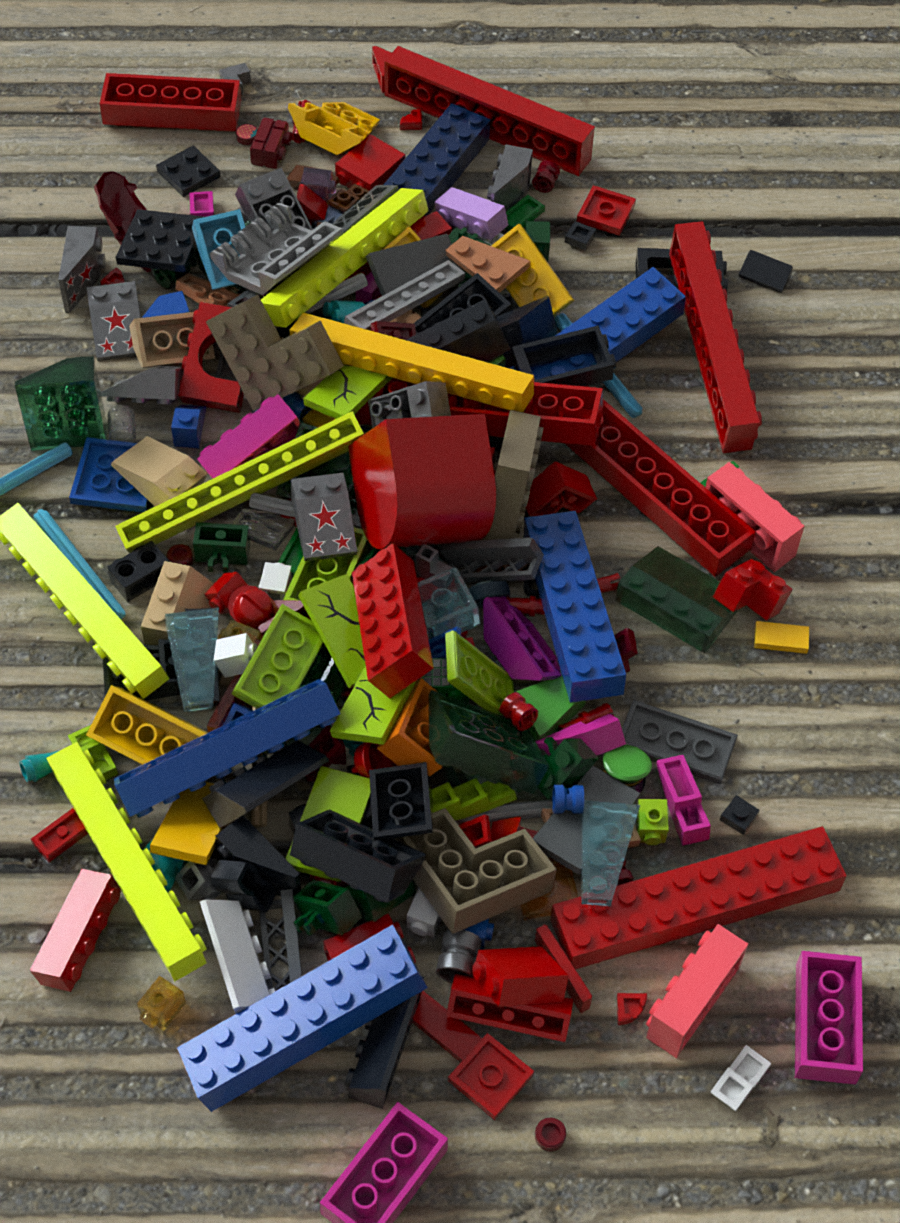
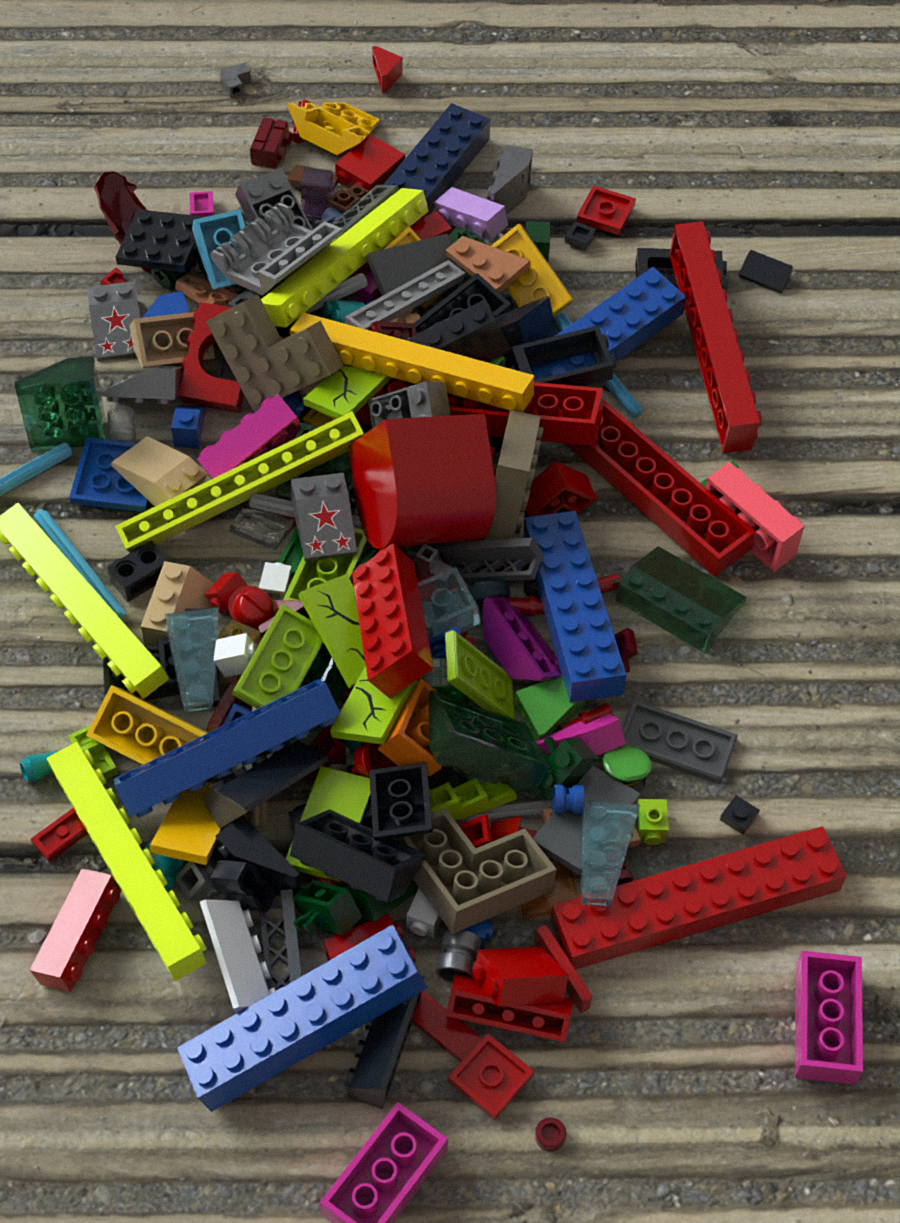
(80, 264): flat silver slope -> none
(160, 1004): clear yellow brick -> none
(170, 102): red brick -> none
(180, 554): dark red tile -> none
(188, 171): black plate -> none
(221, 544): dark green brick -> none
(246, 133): tile -> none
(312, 204): red slope -> none
(412, 121): red tile -> none
(513, 118): red brick -> none
(516, 709): red wheel -> none
(525, 210): green tile -> none
(546, 176): dark red wheel -> none
(629, 1006): red tile -> none
(683, 800): dark pink slope -> none
(695, 990): coral brick -> none
(740, 1078): white slope -> none
(753, 587): red brick -> none
(781, 637): yellow tile -> none

